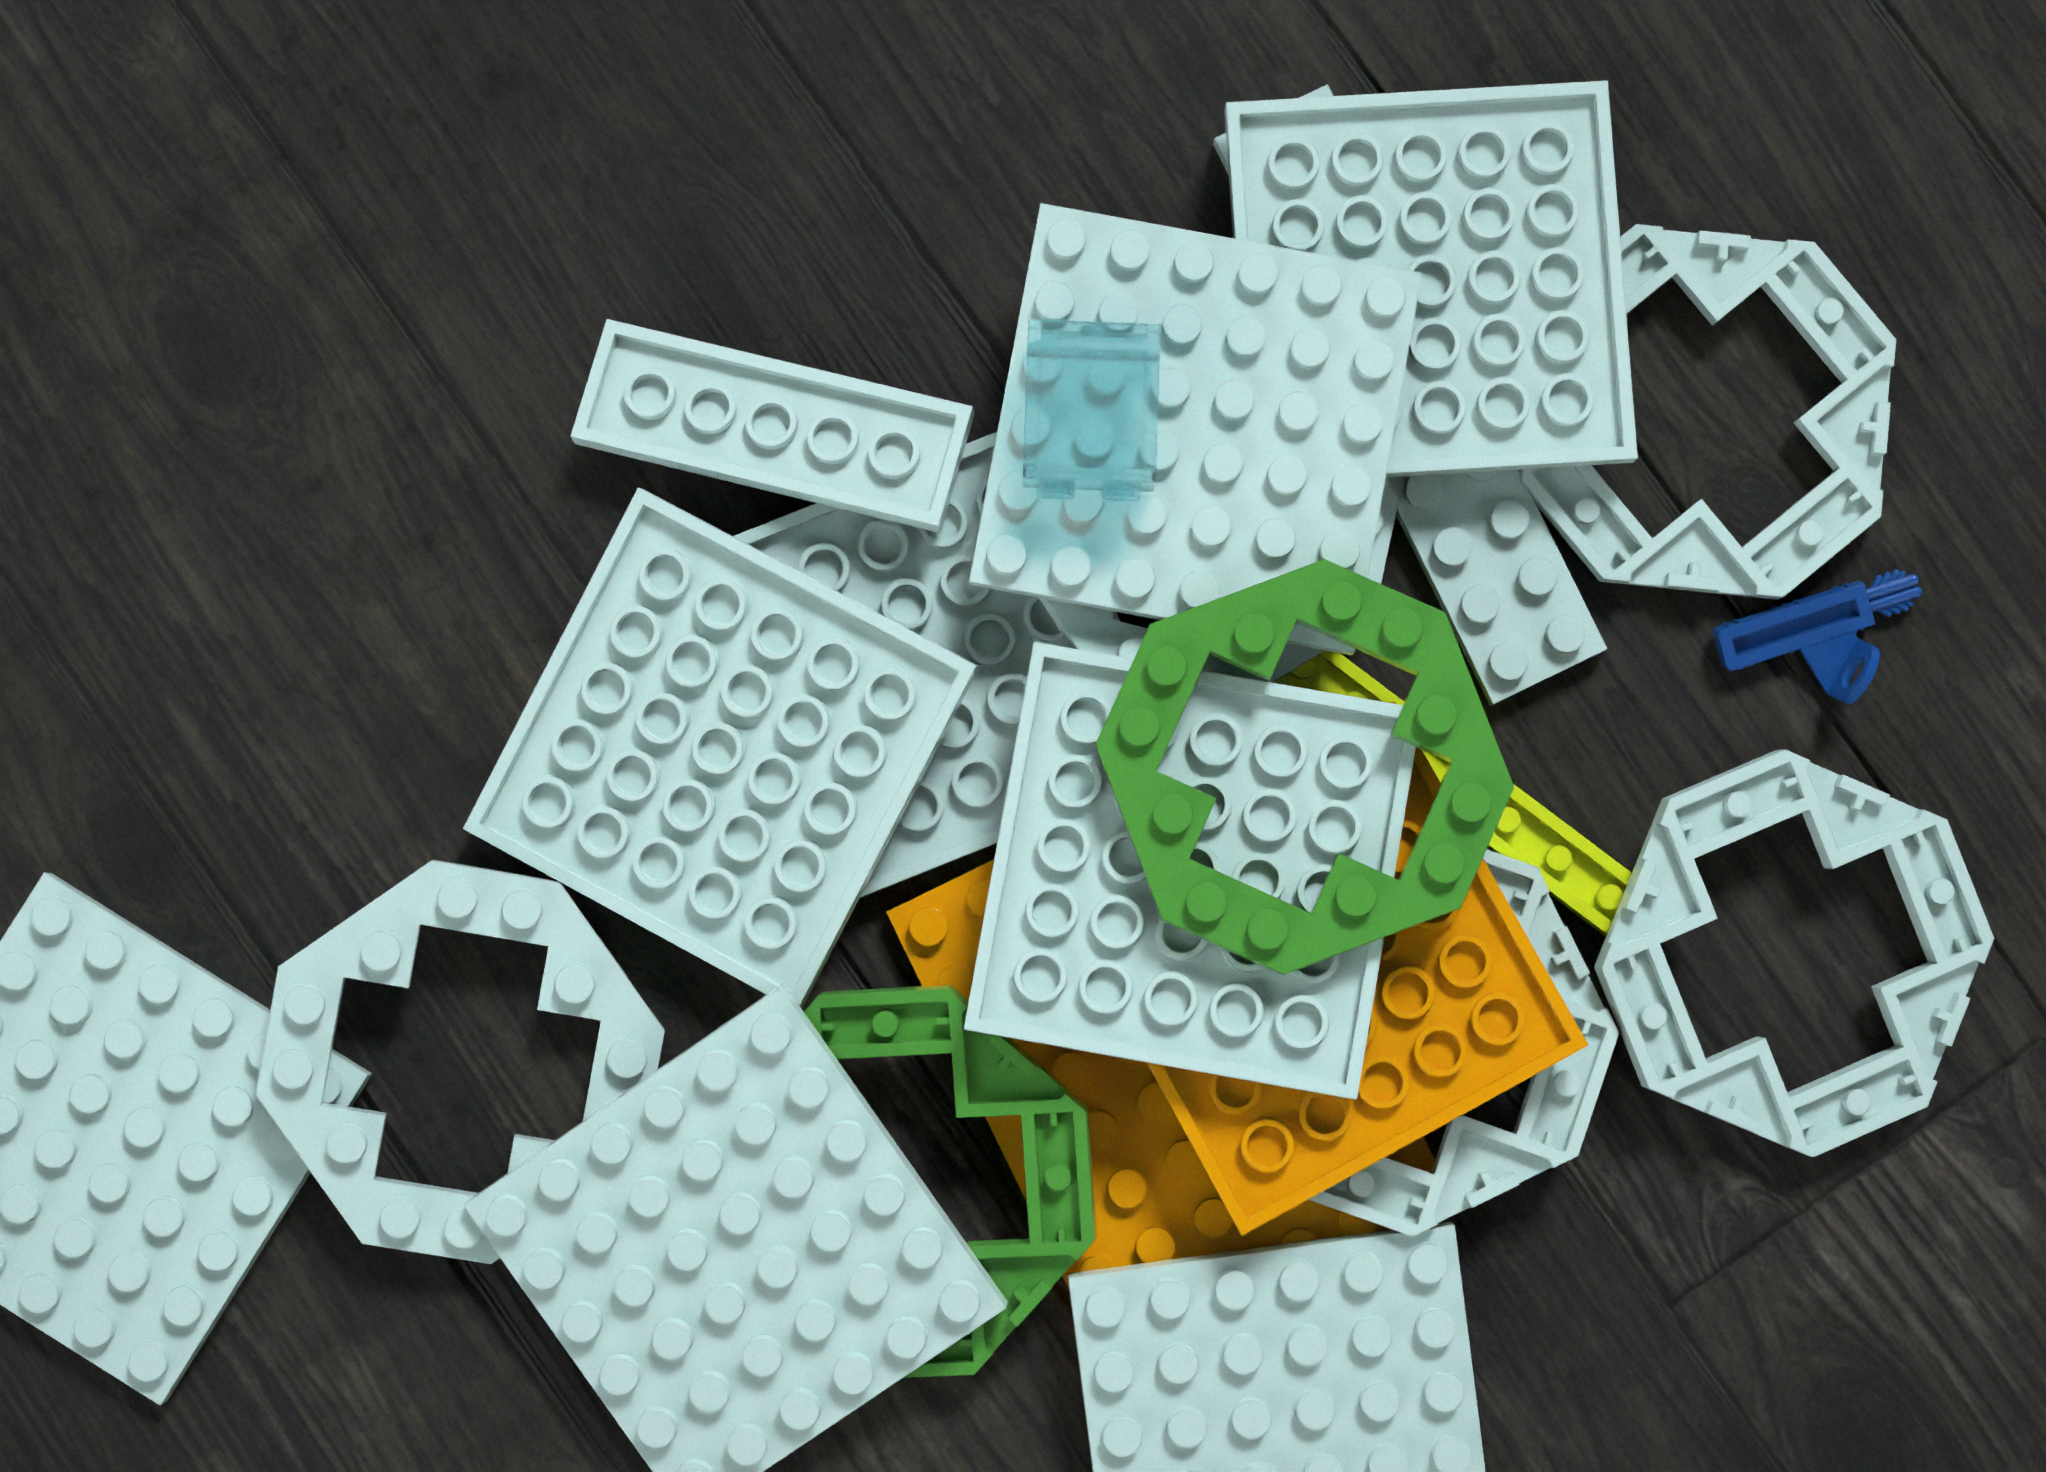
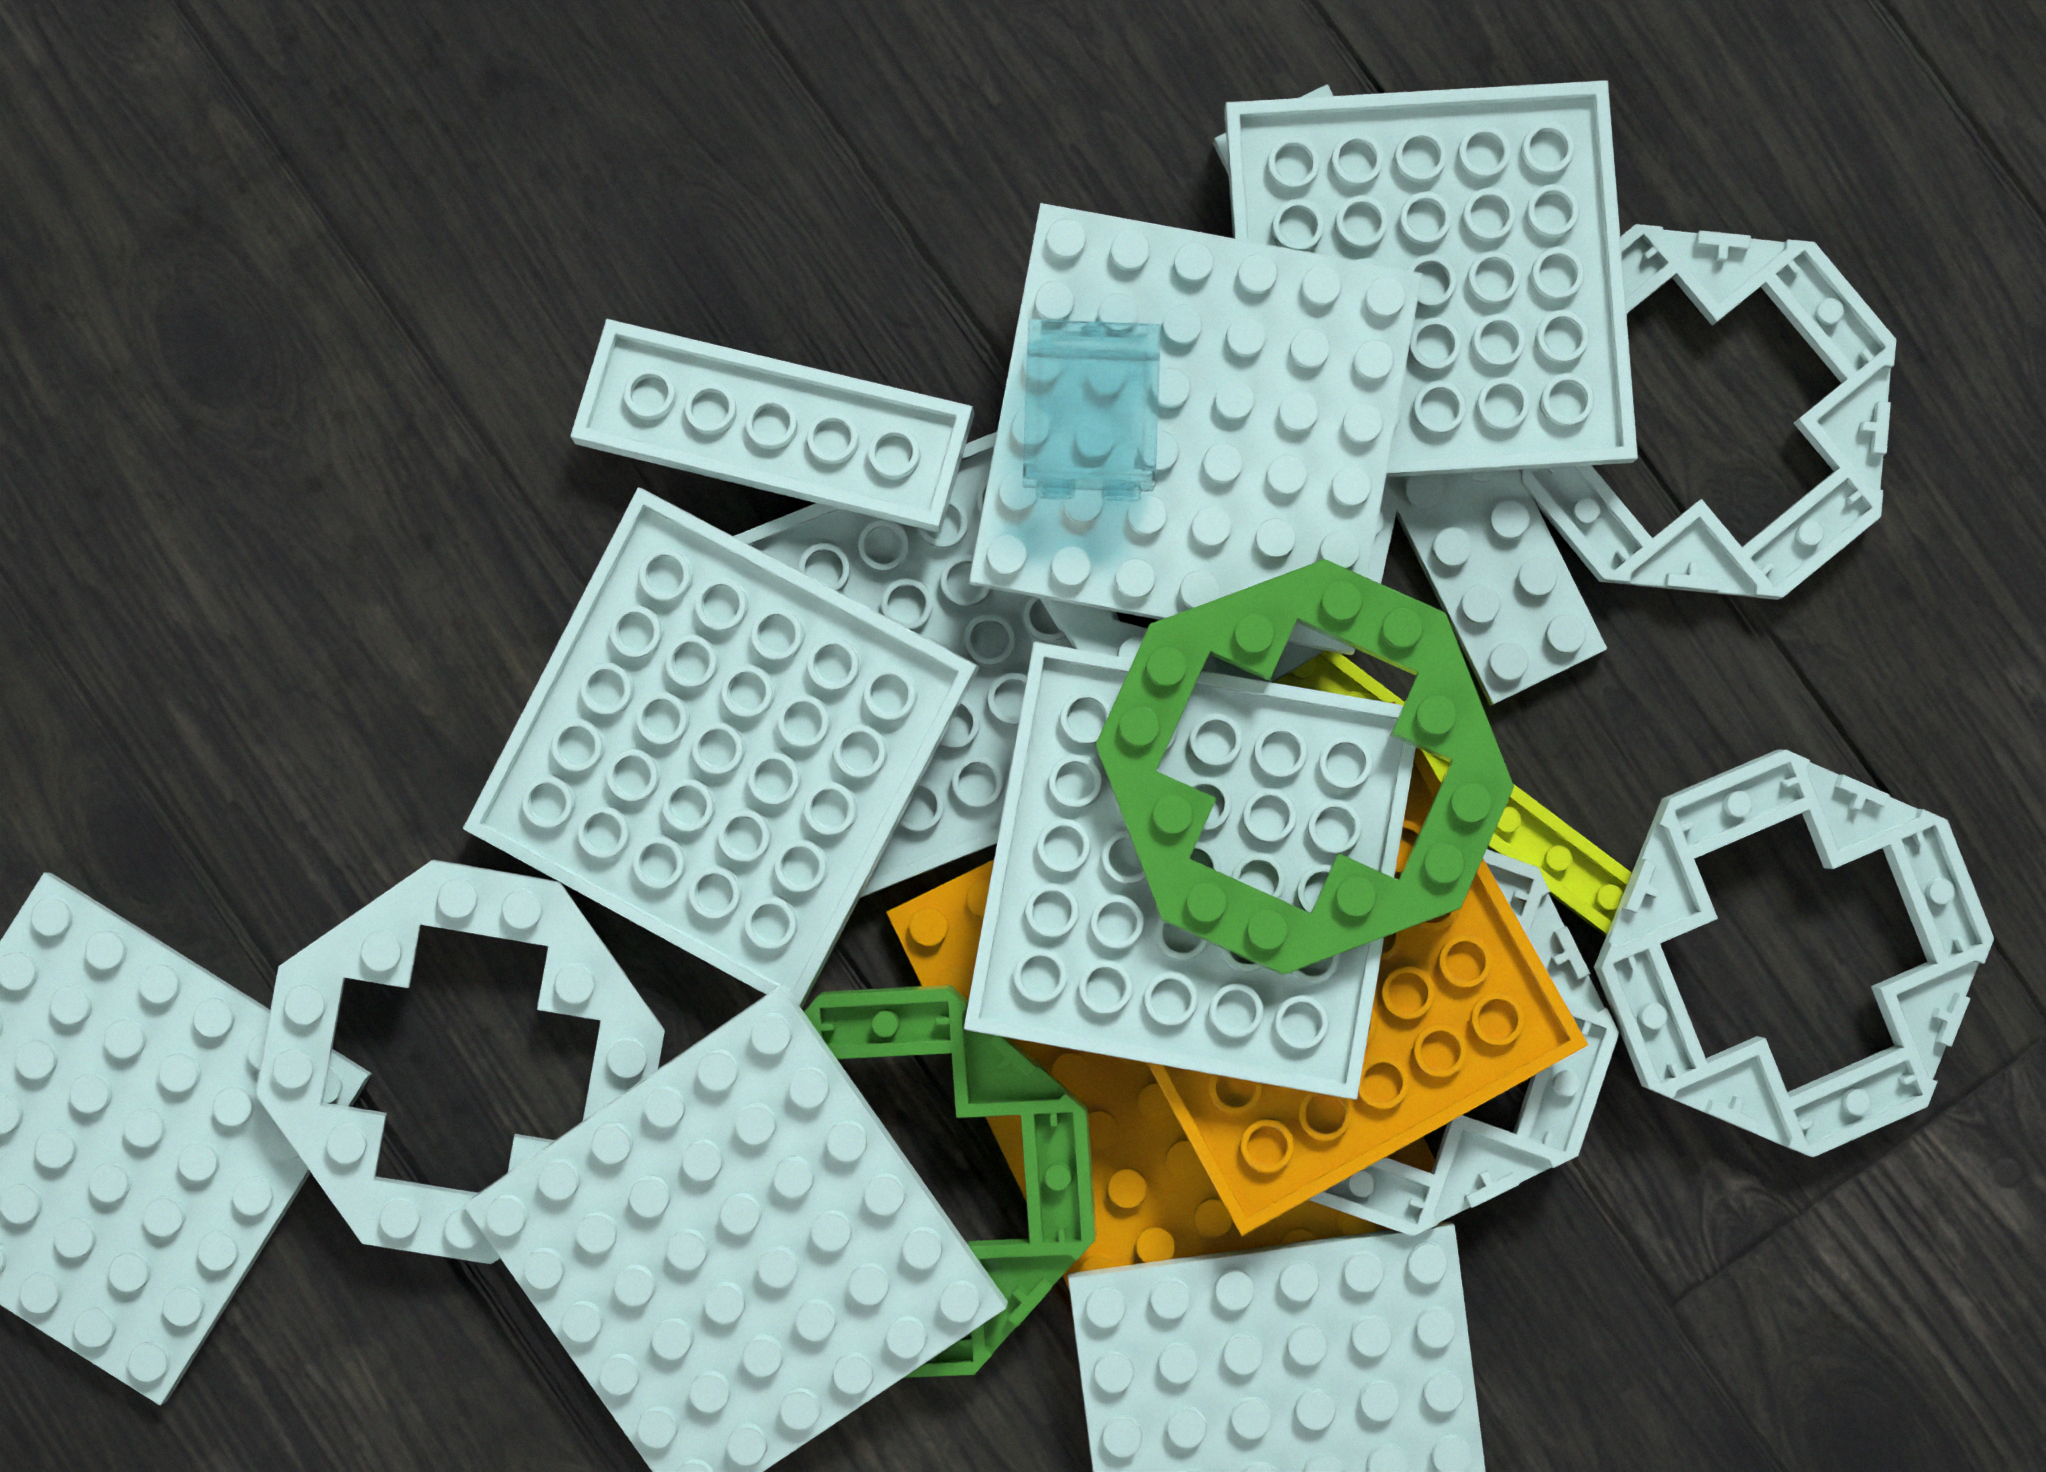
(1822, 630): blue piece -> none

